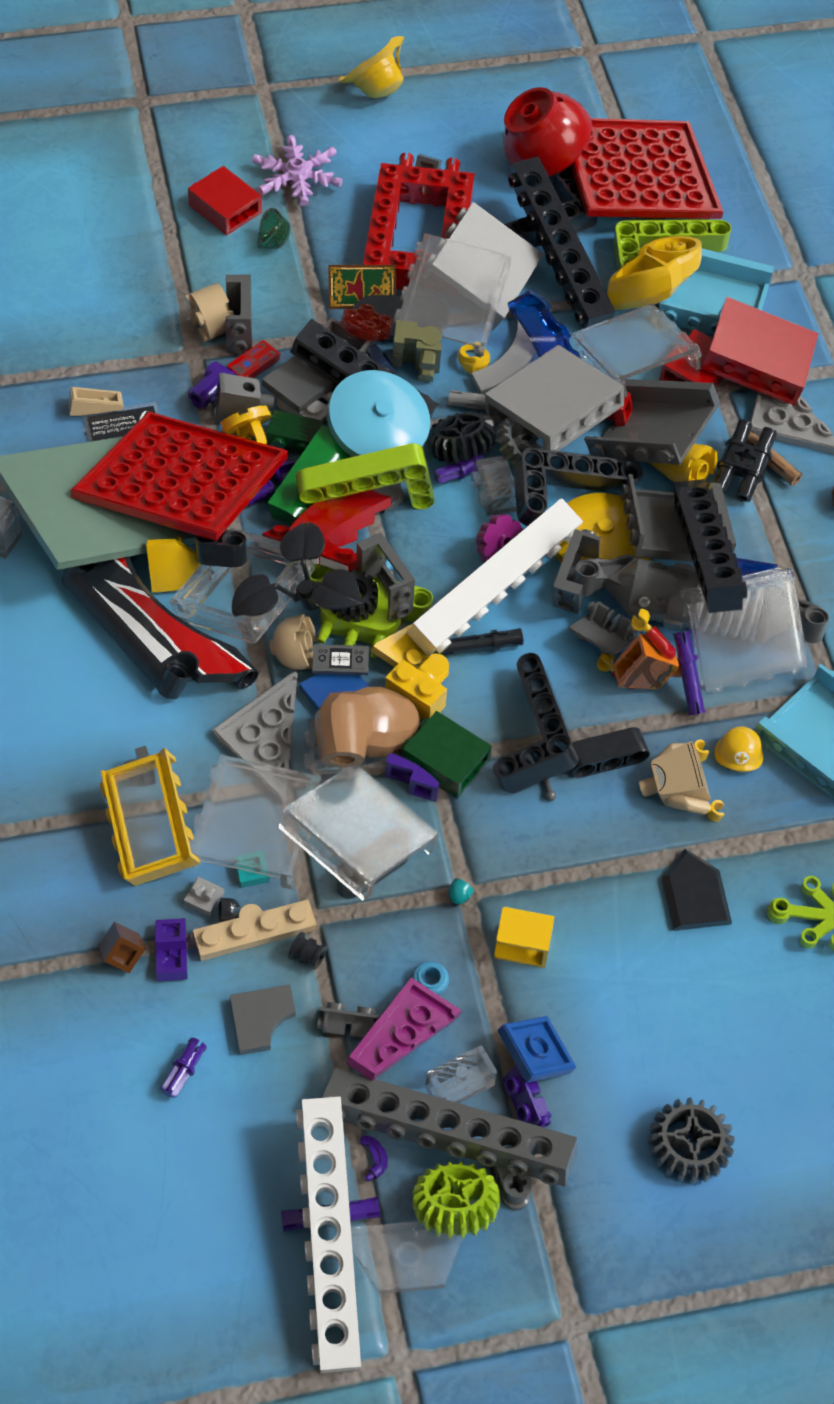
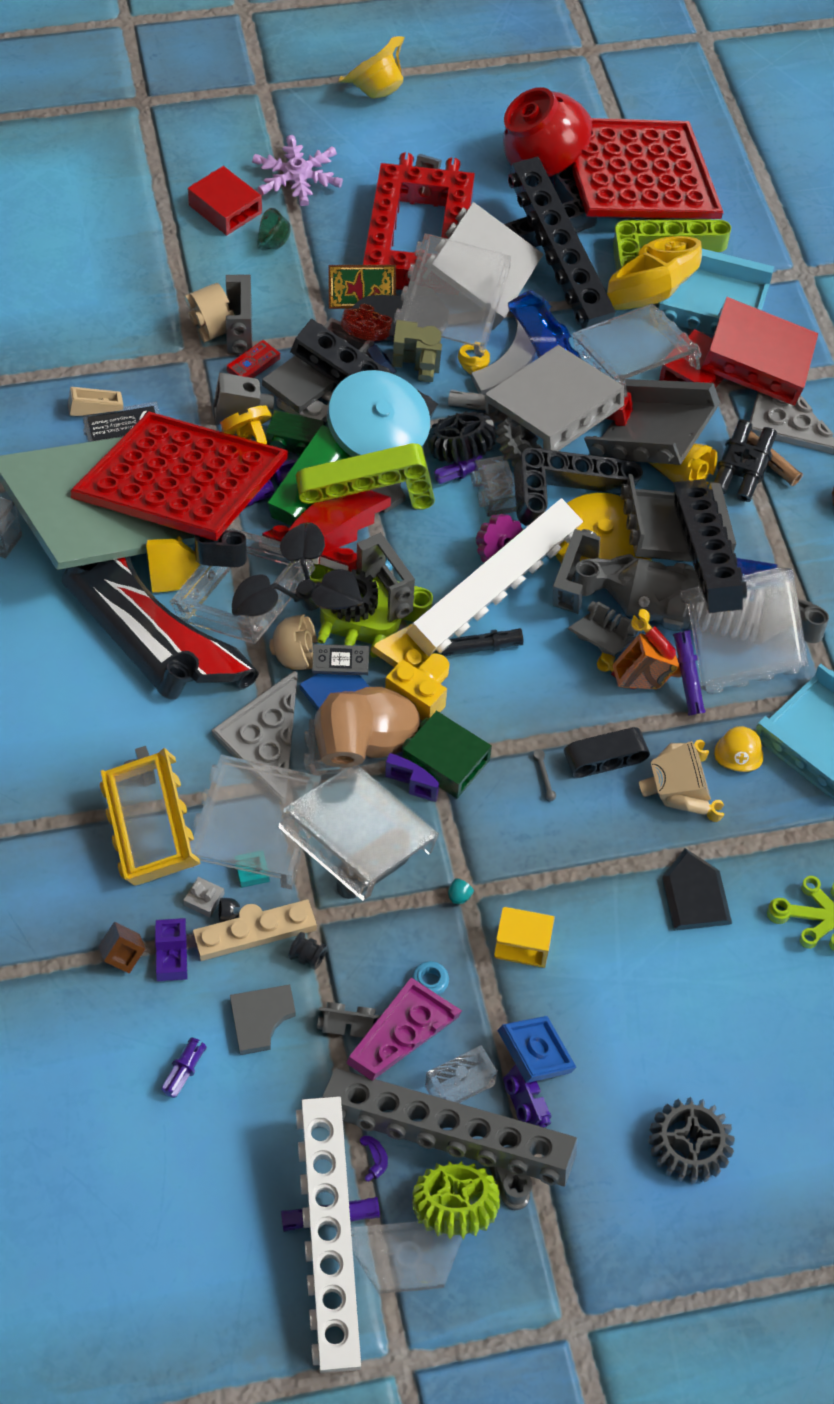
(204, 391): dark purple piece -> none
(556, 750): black beam -> none

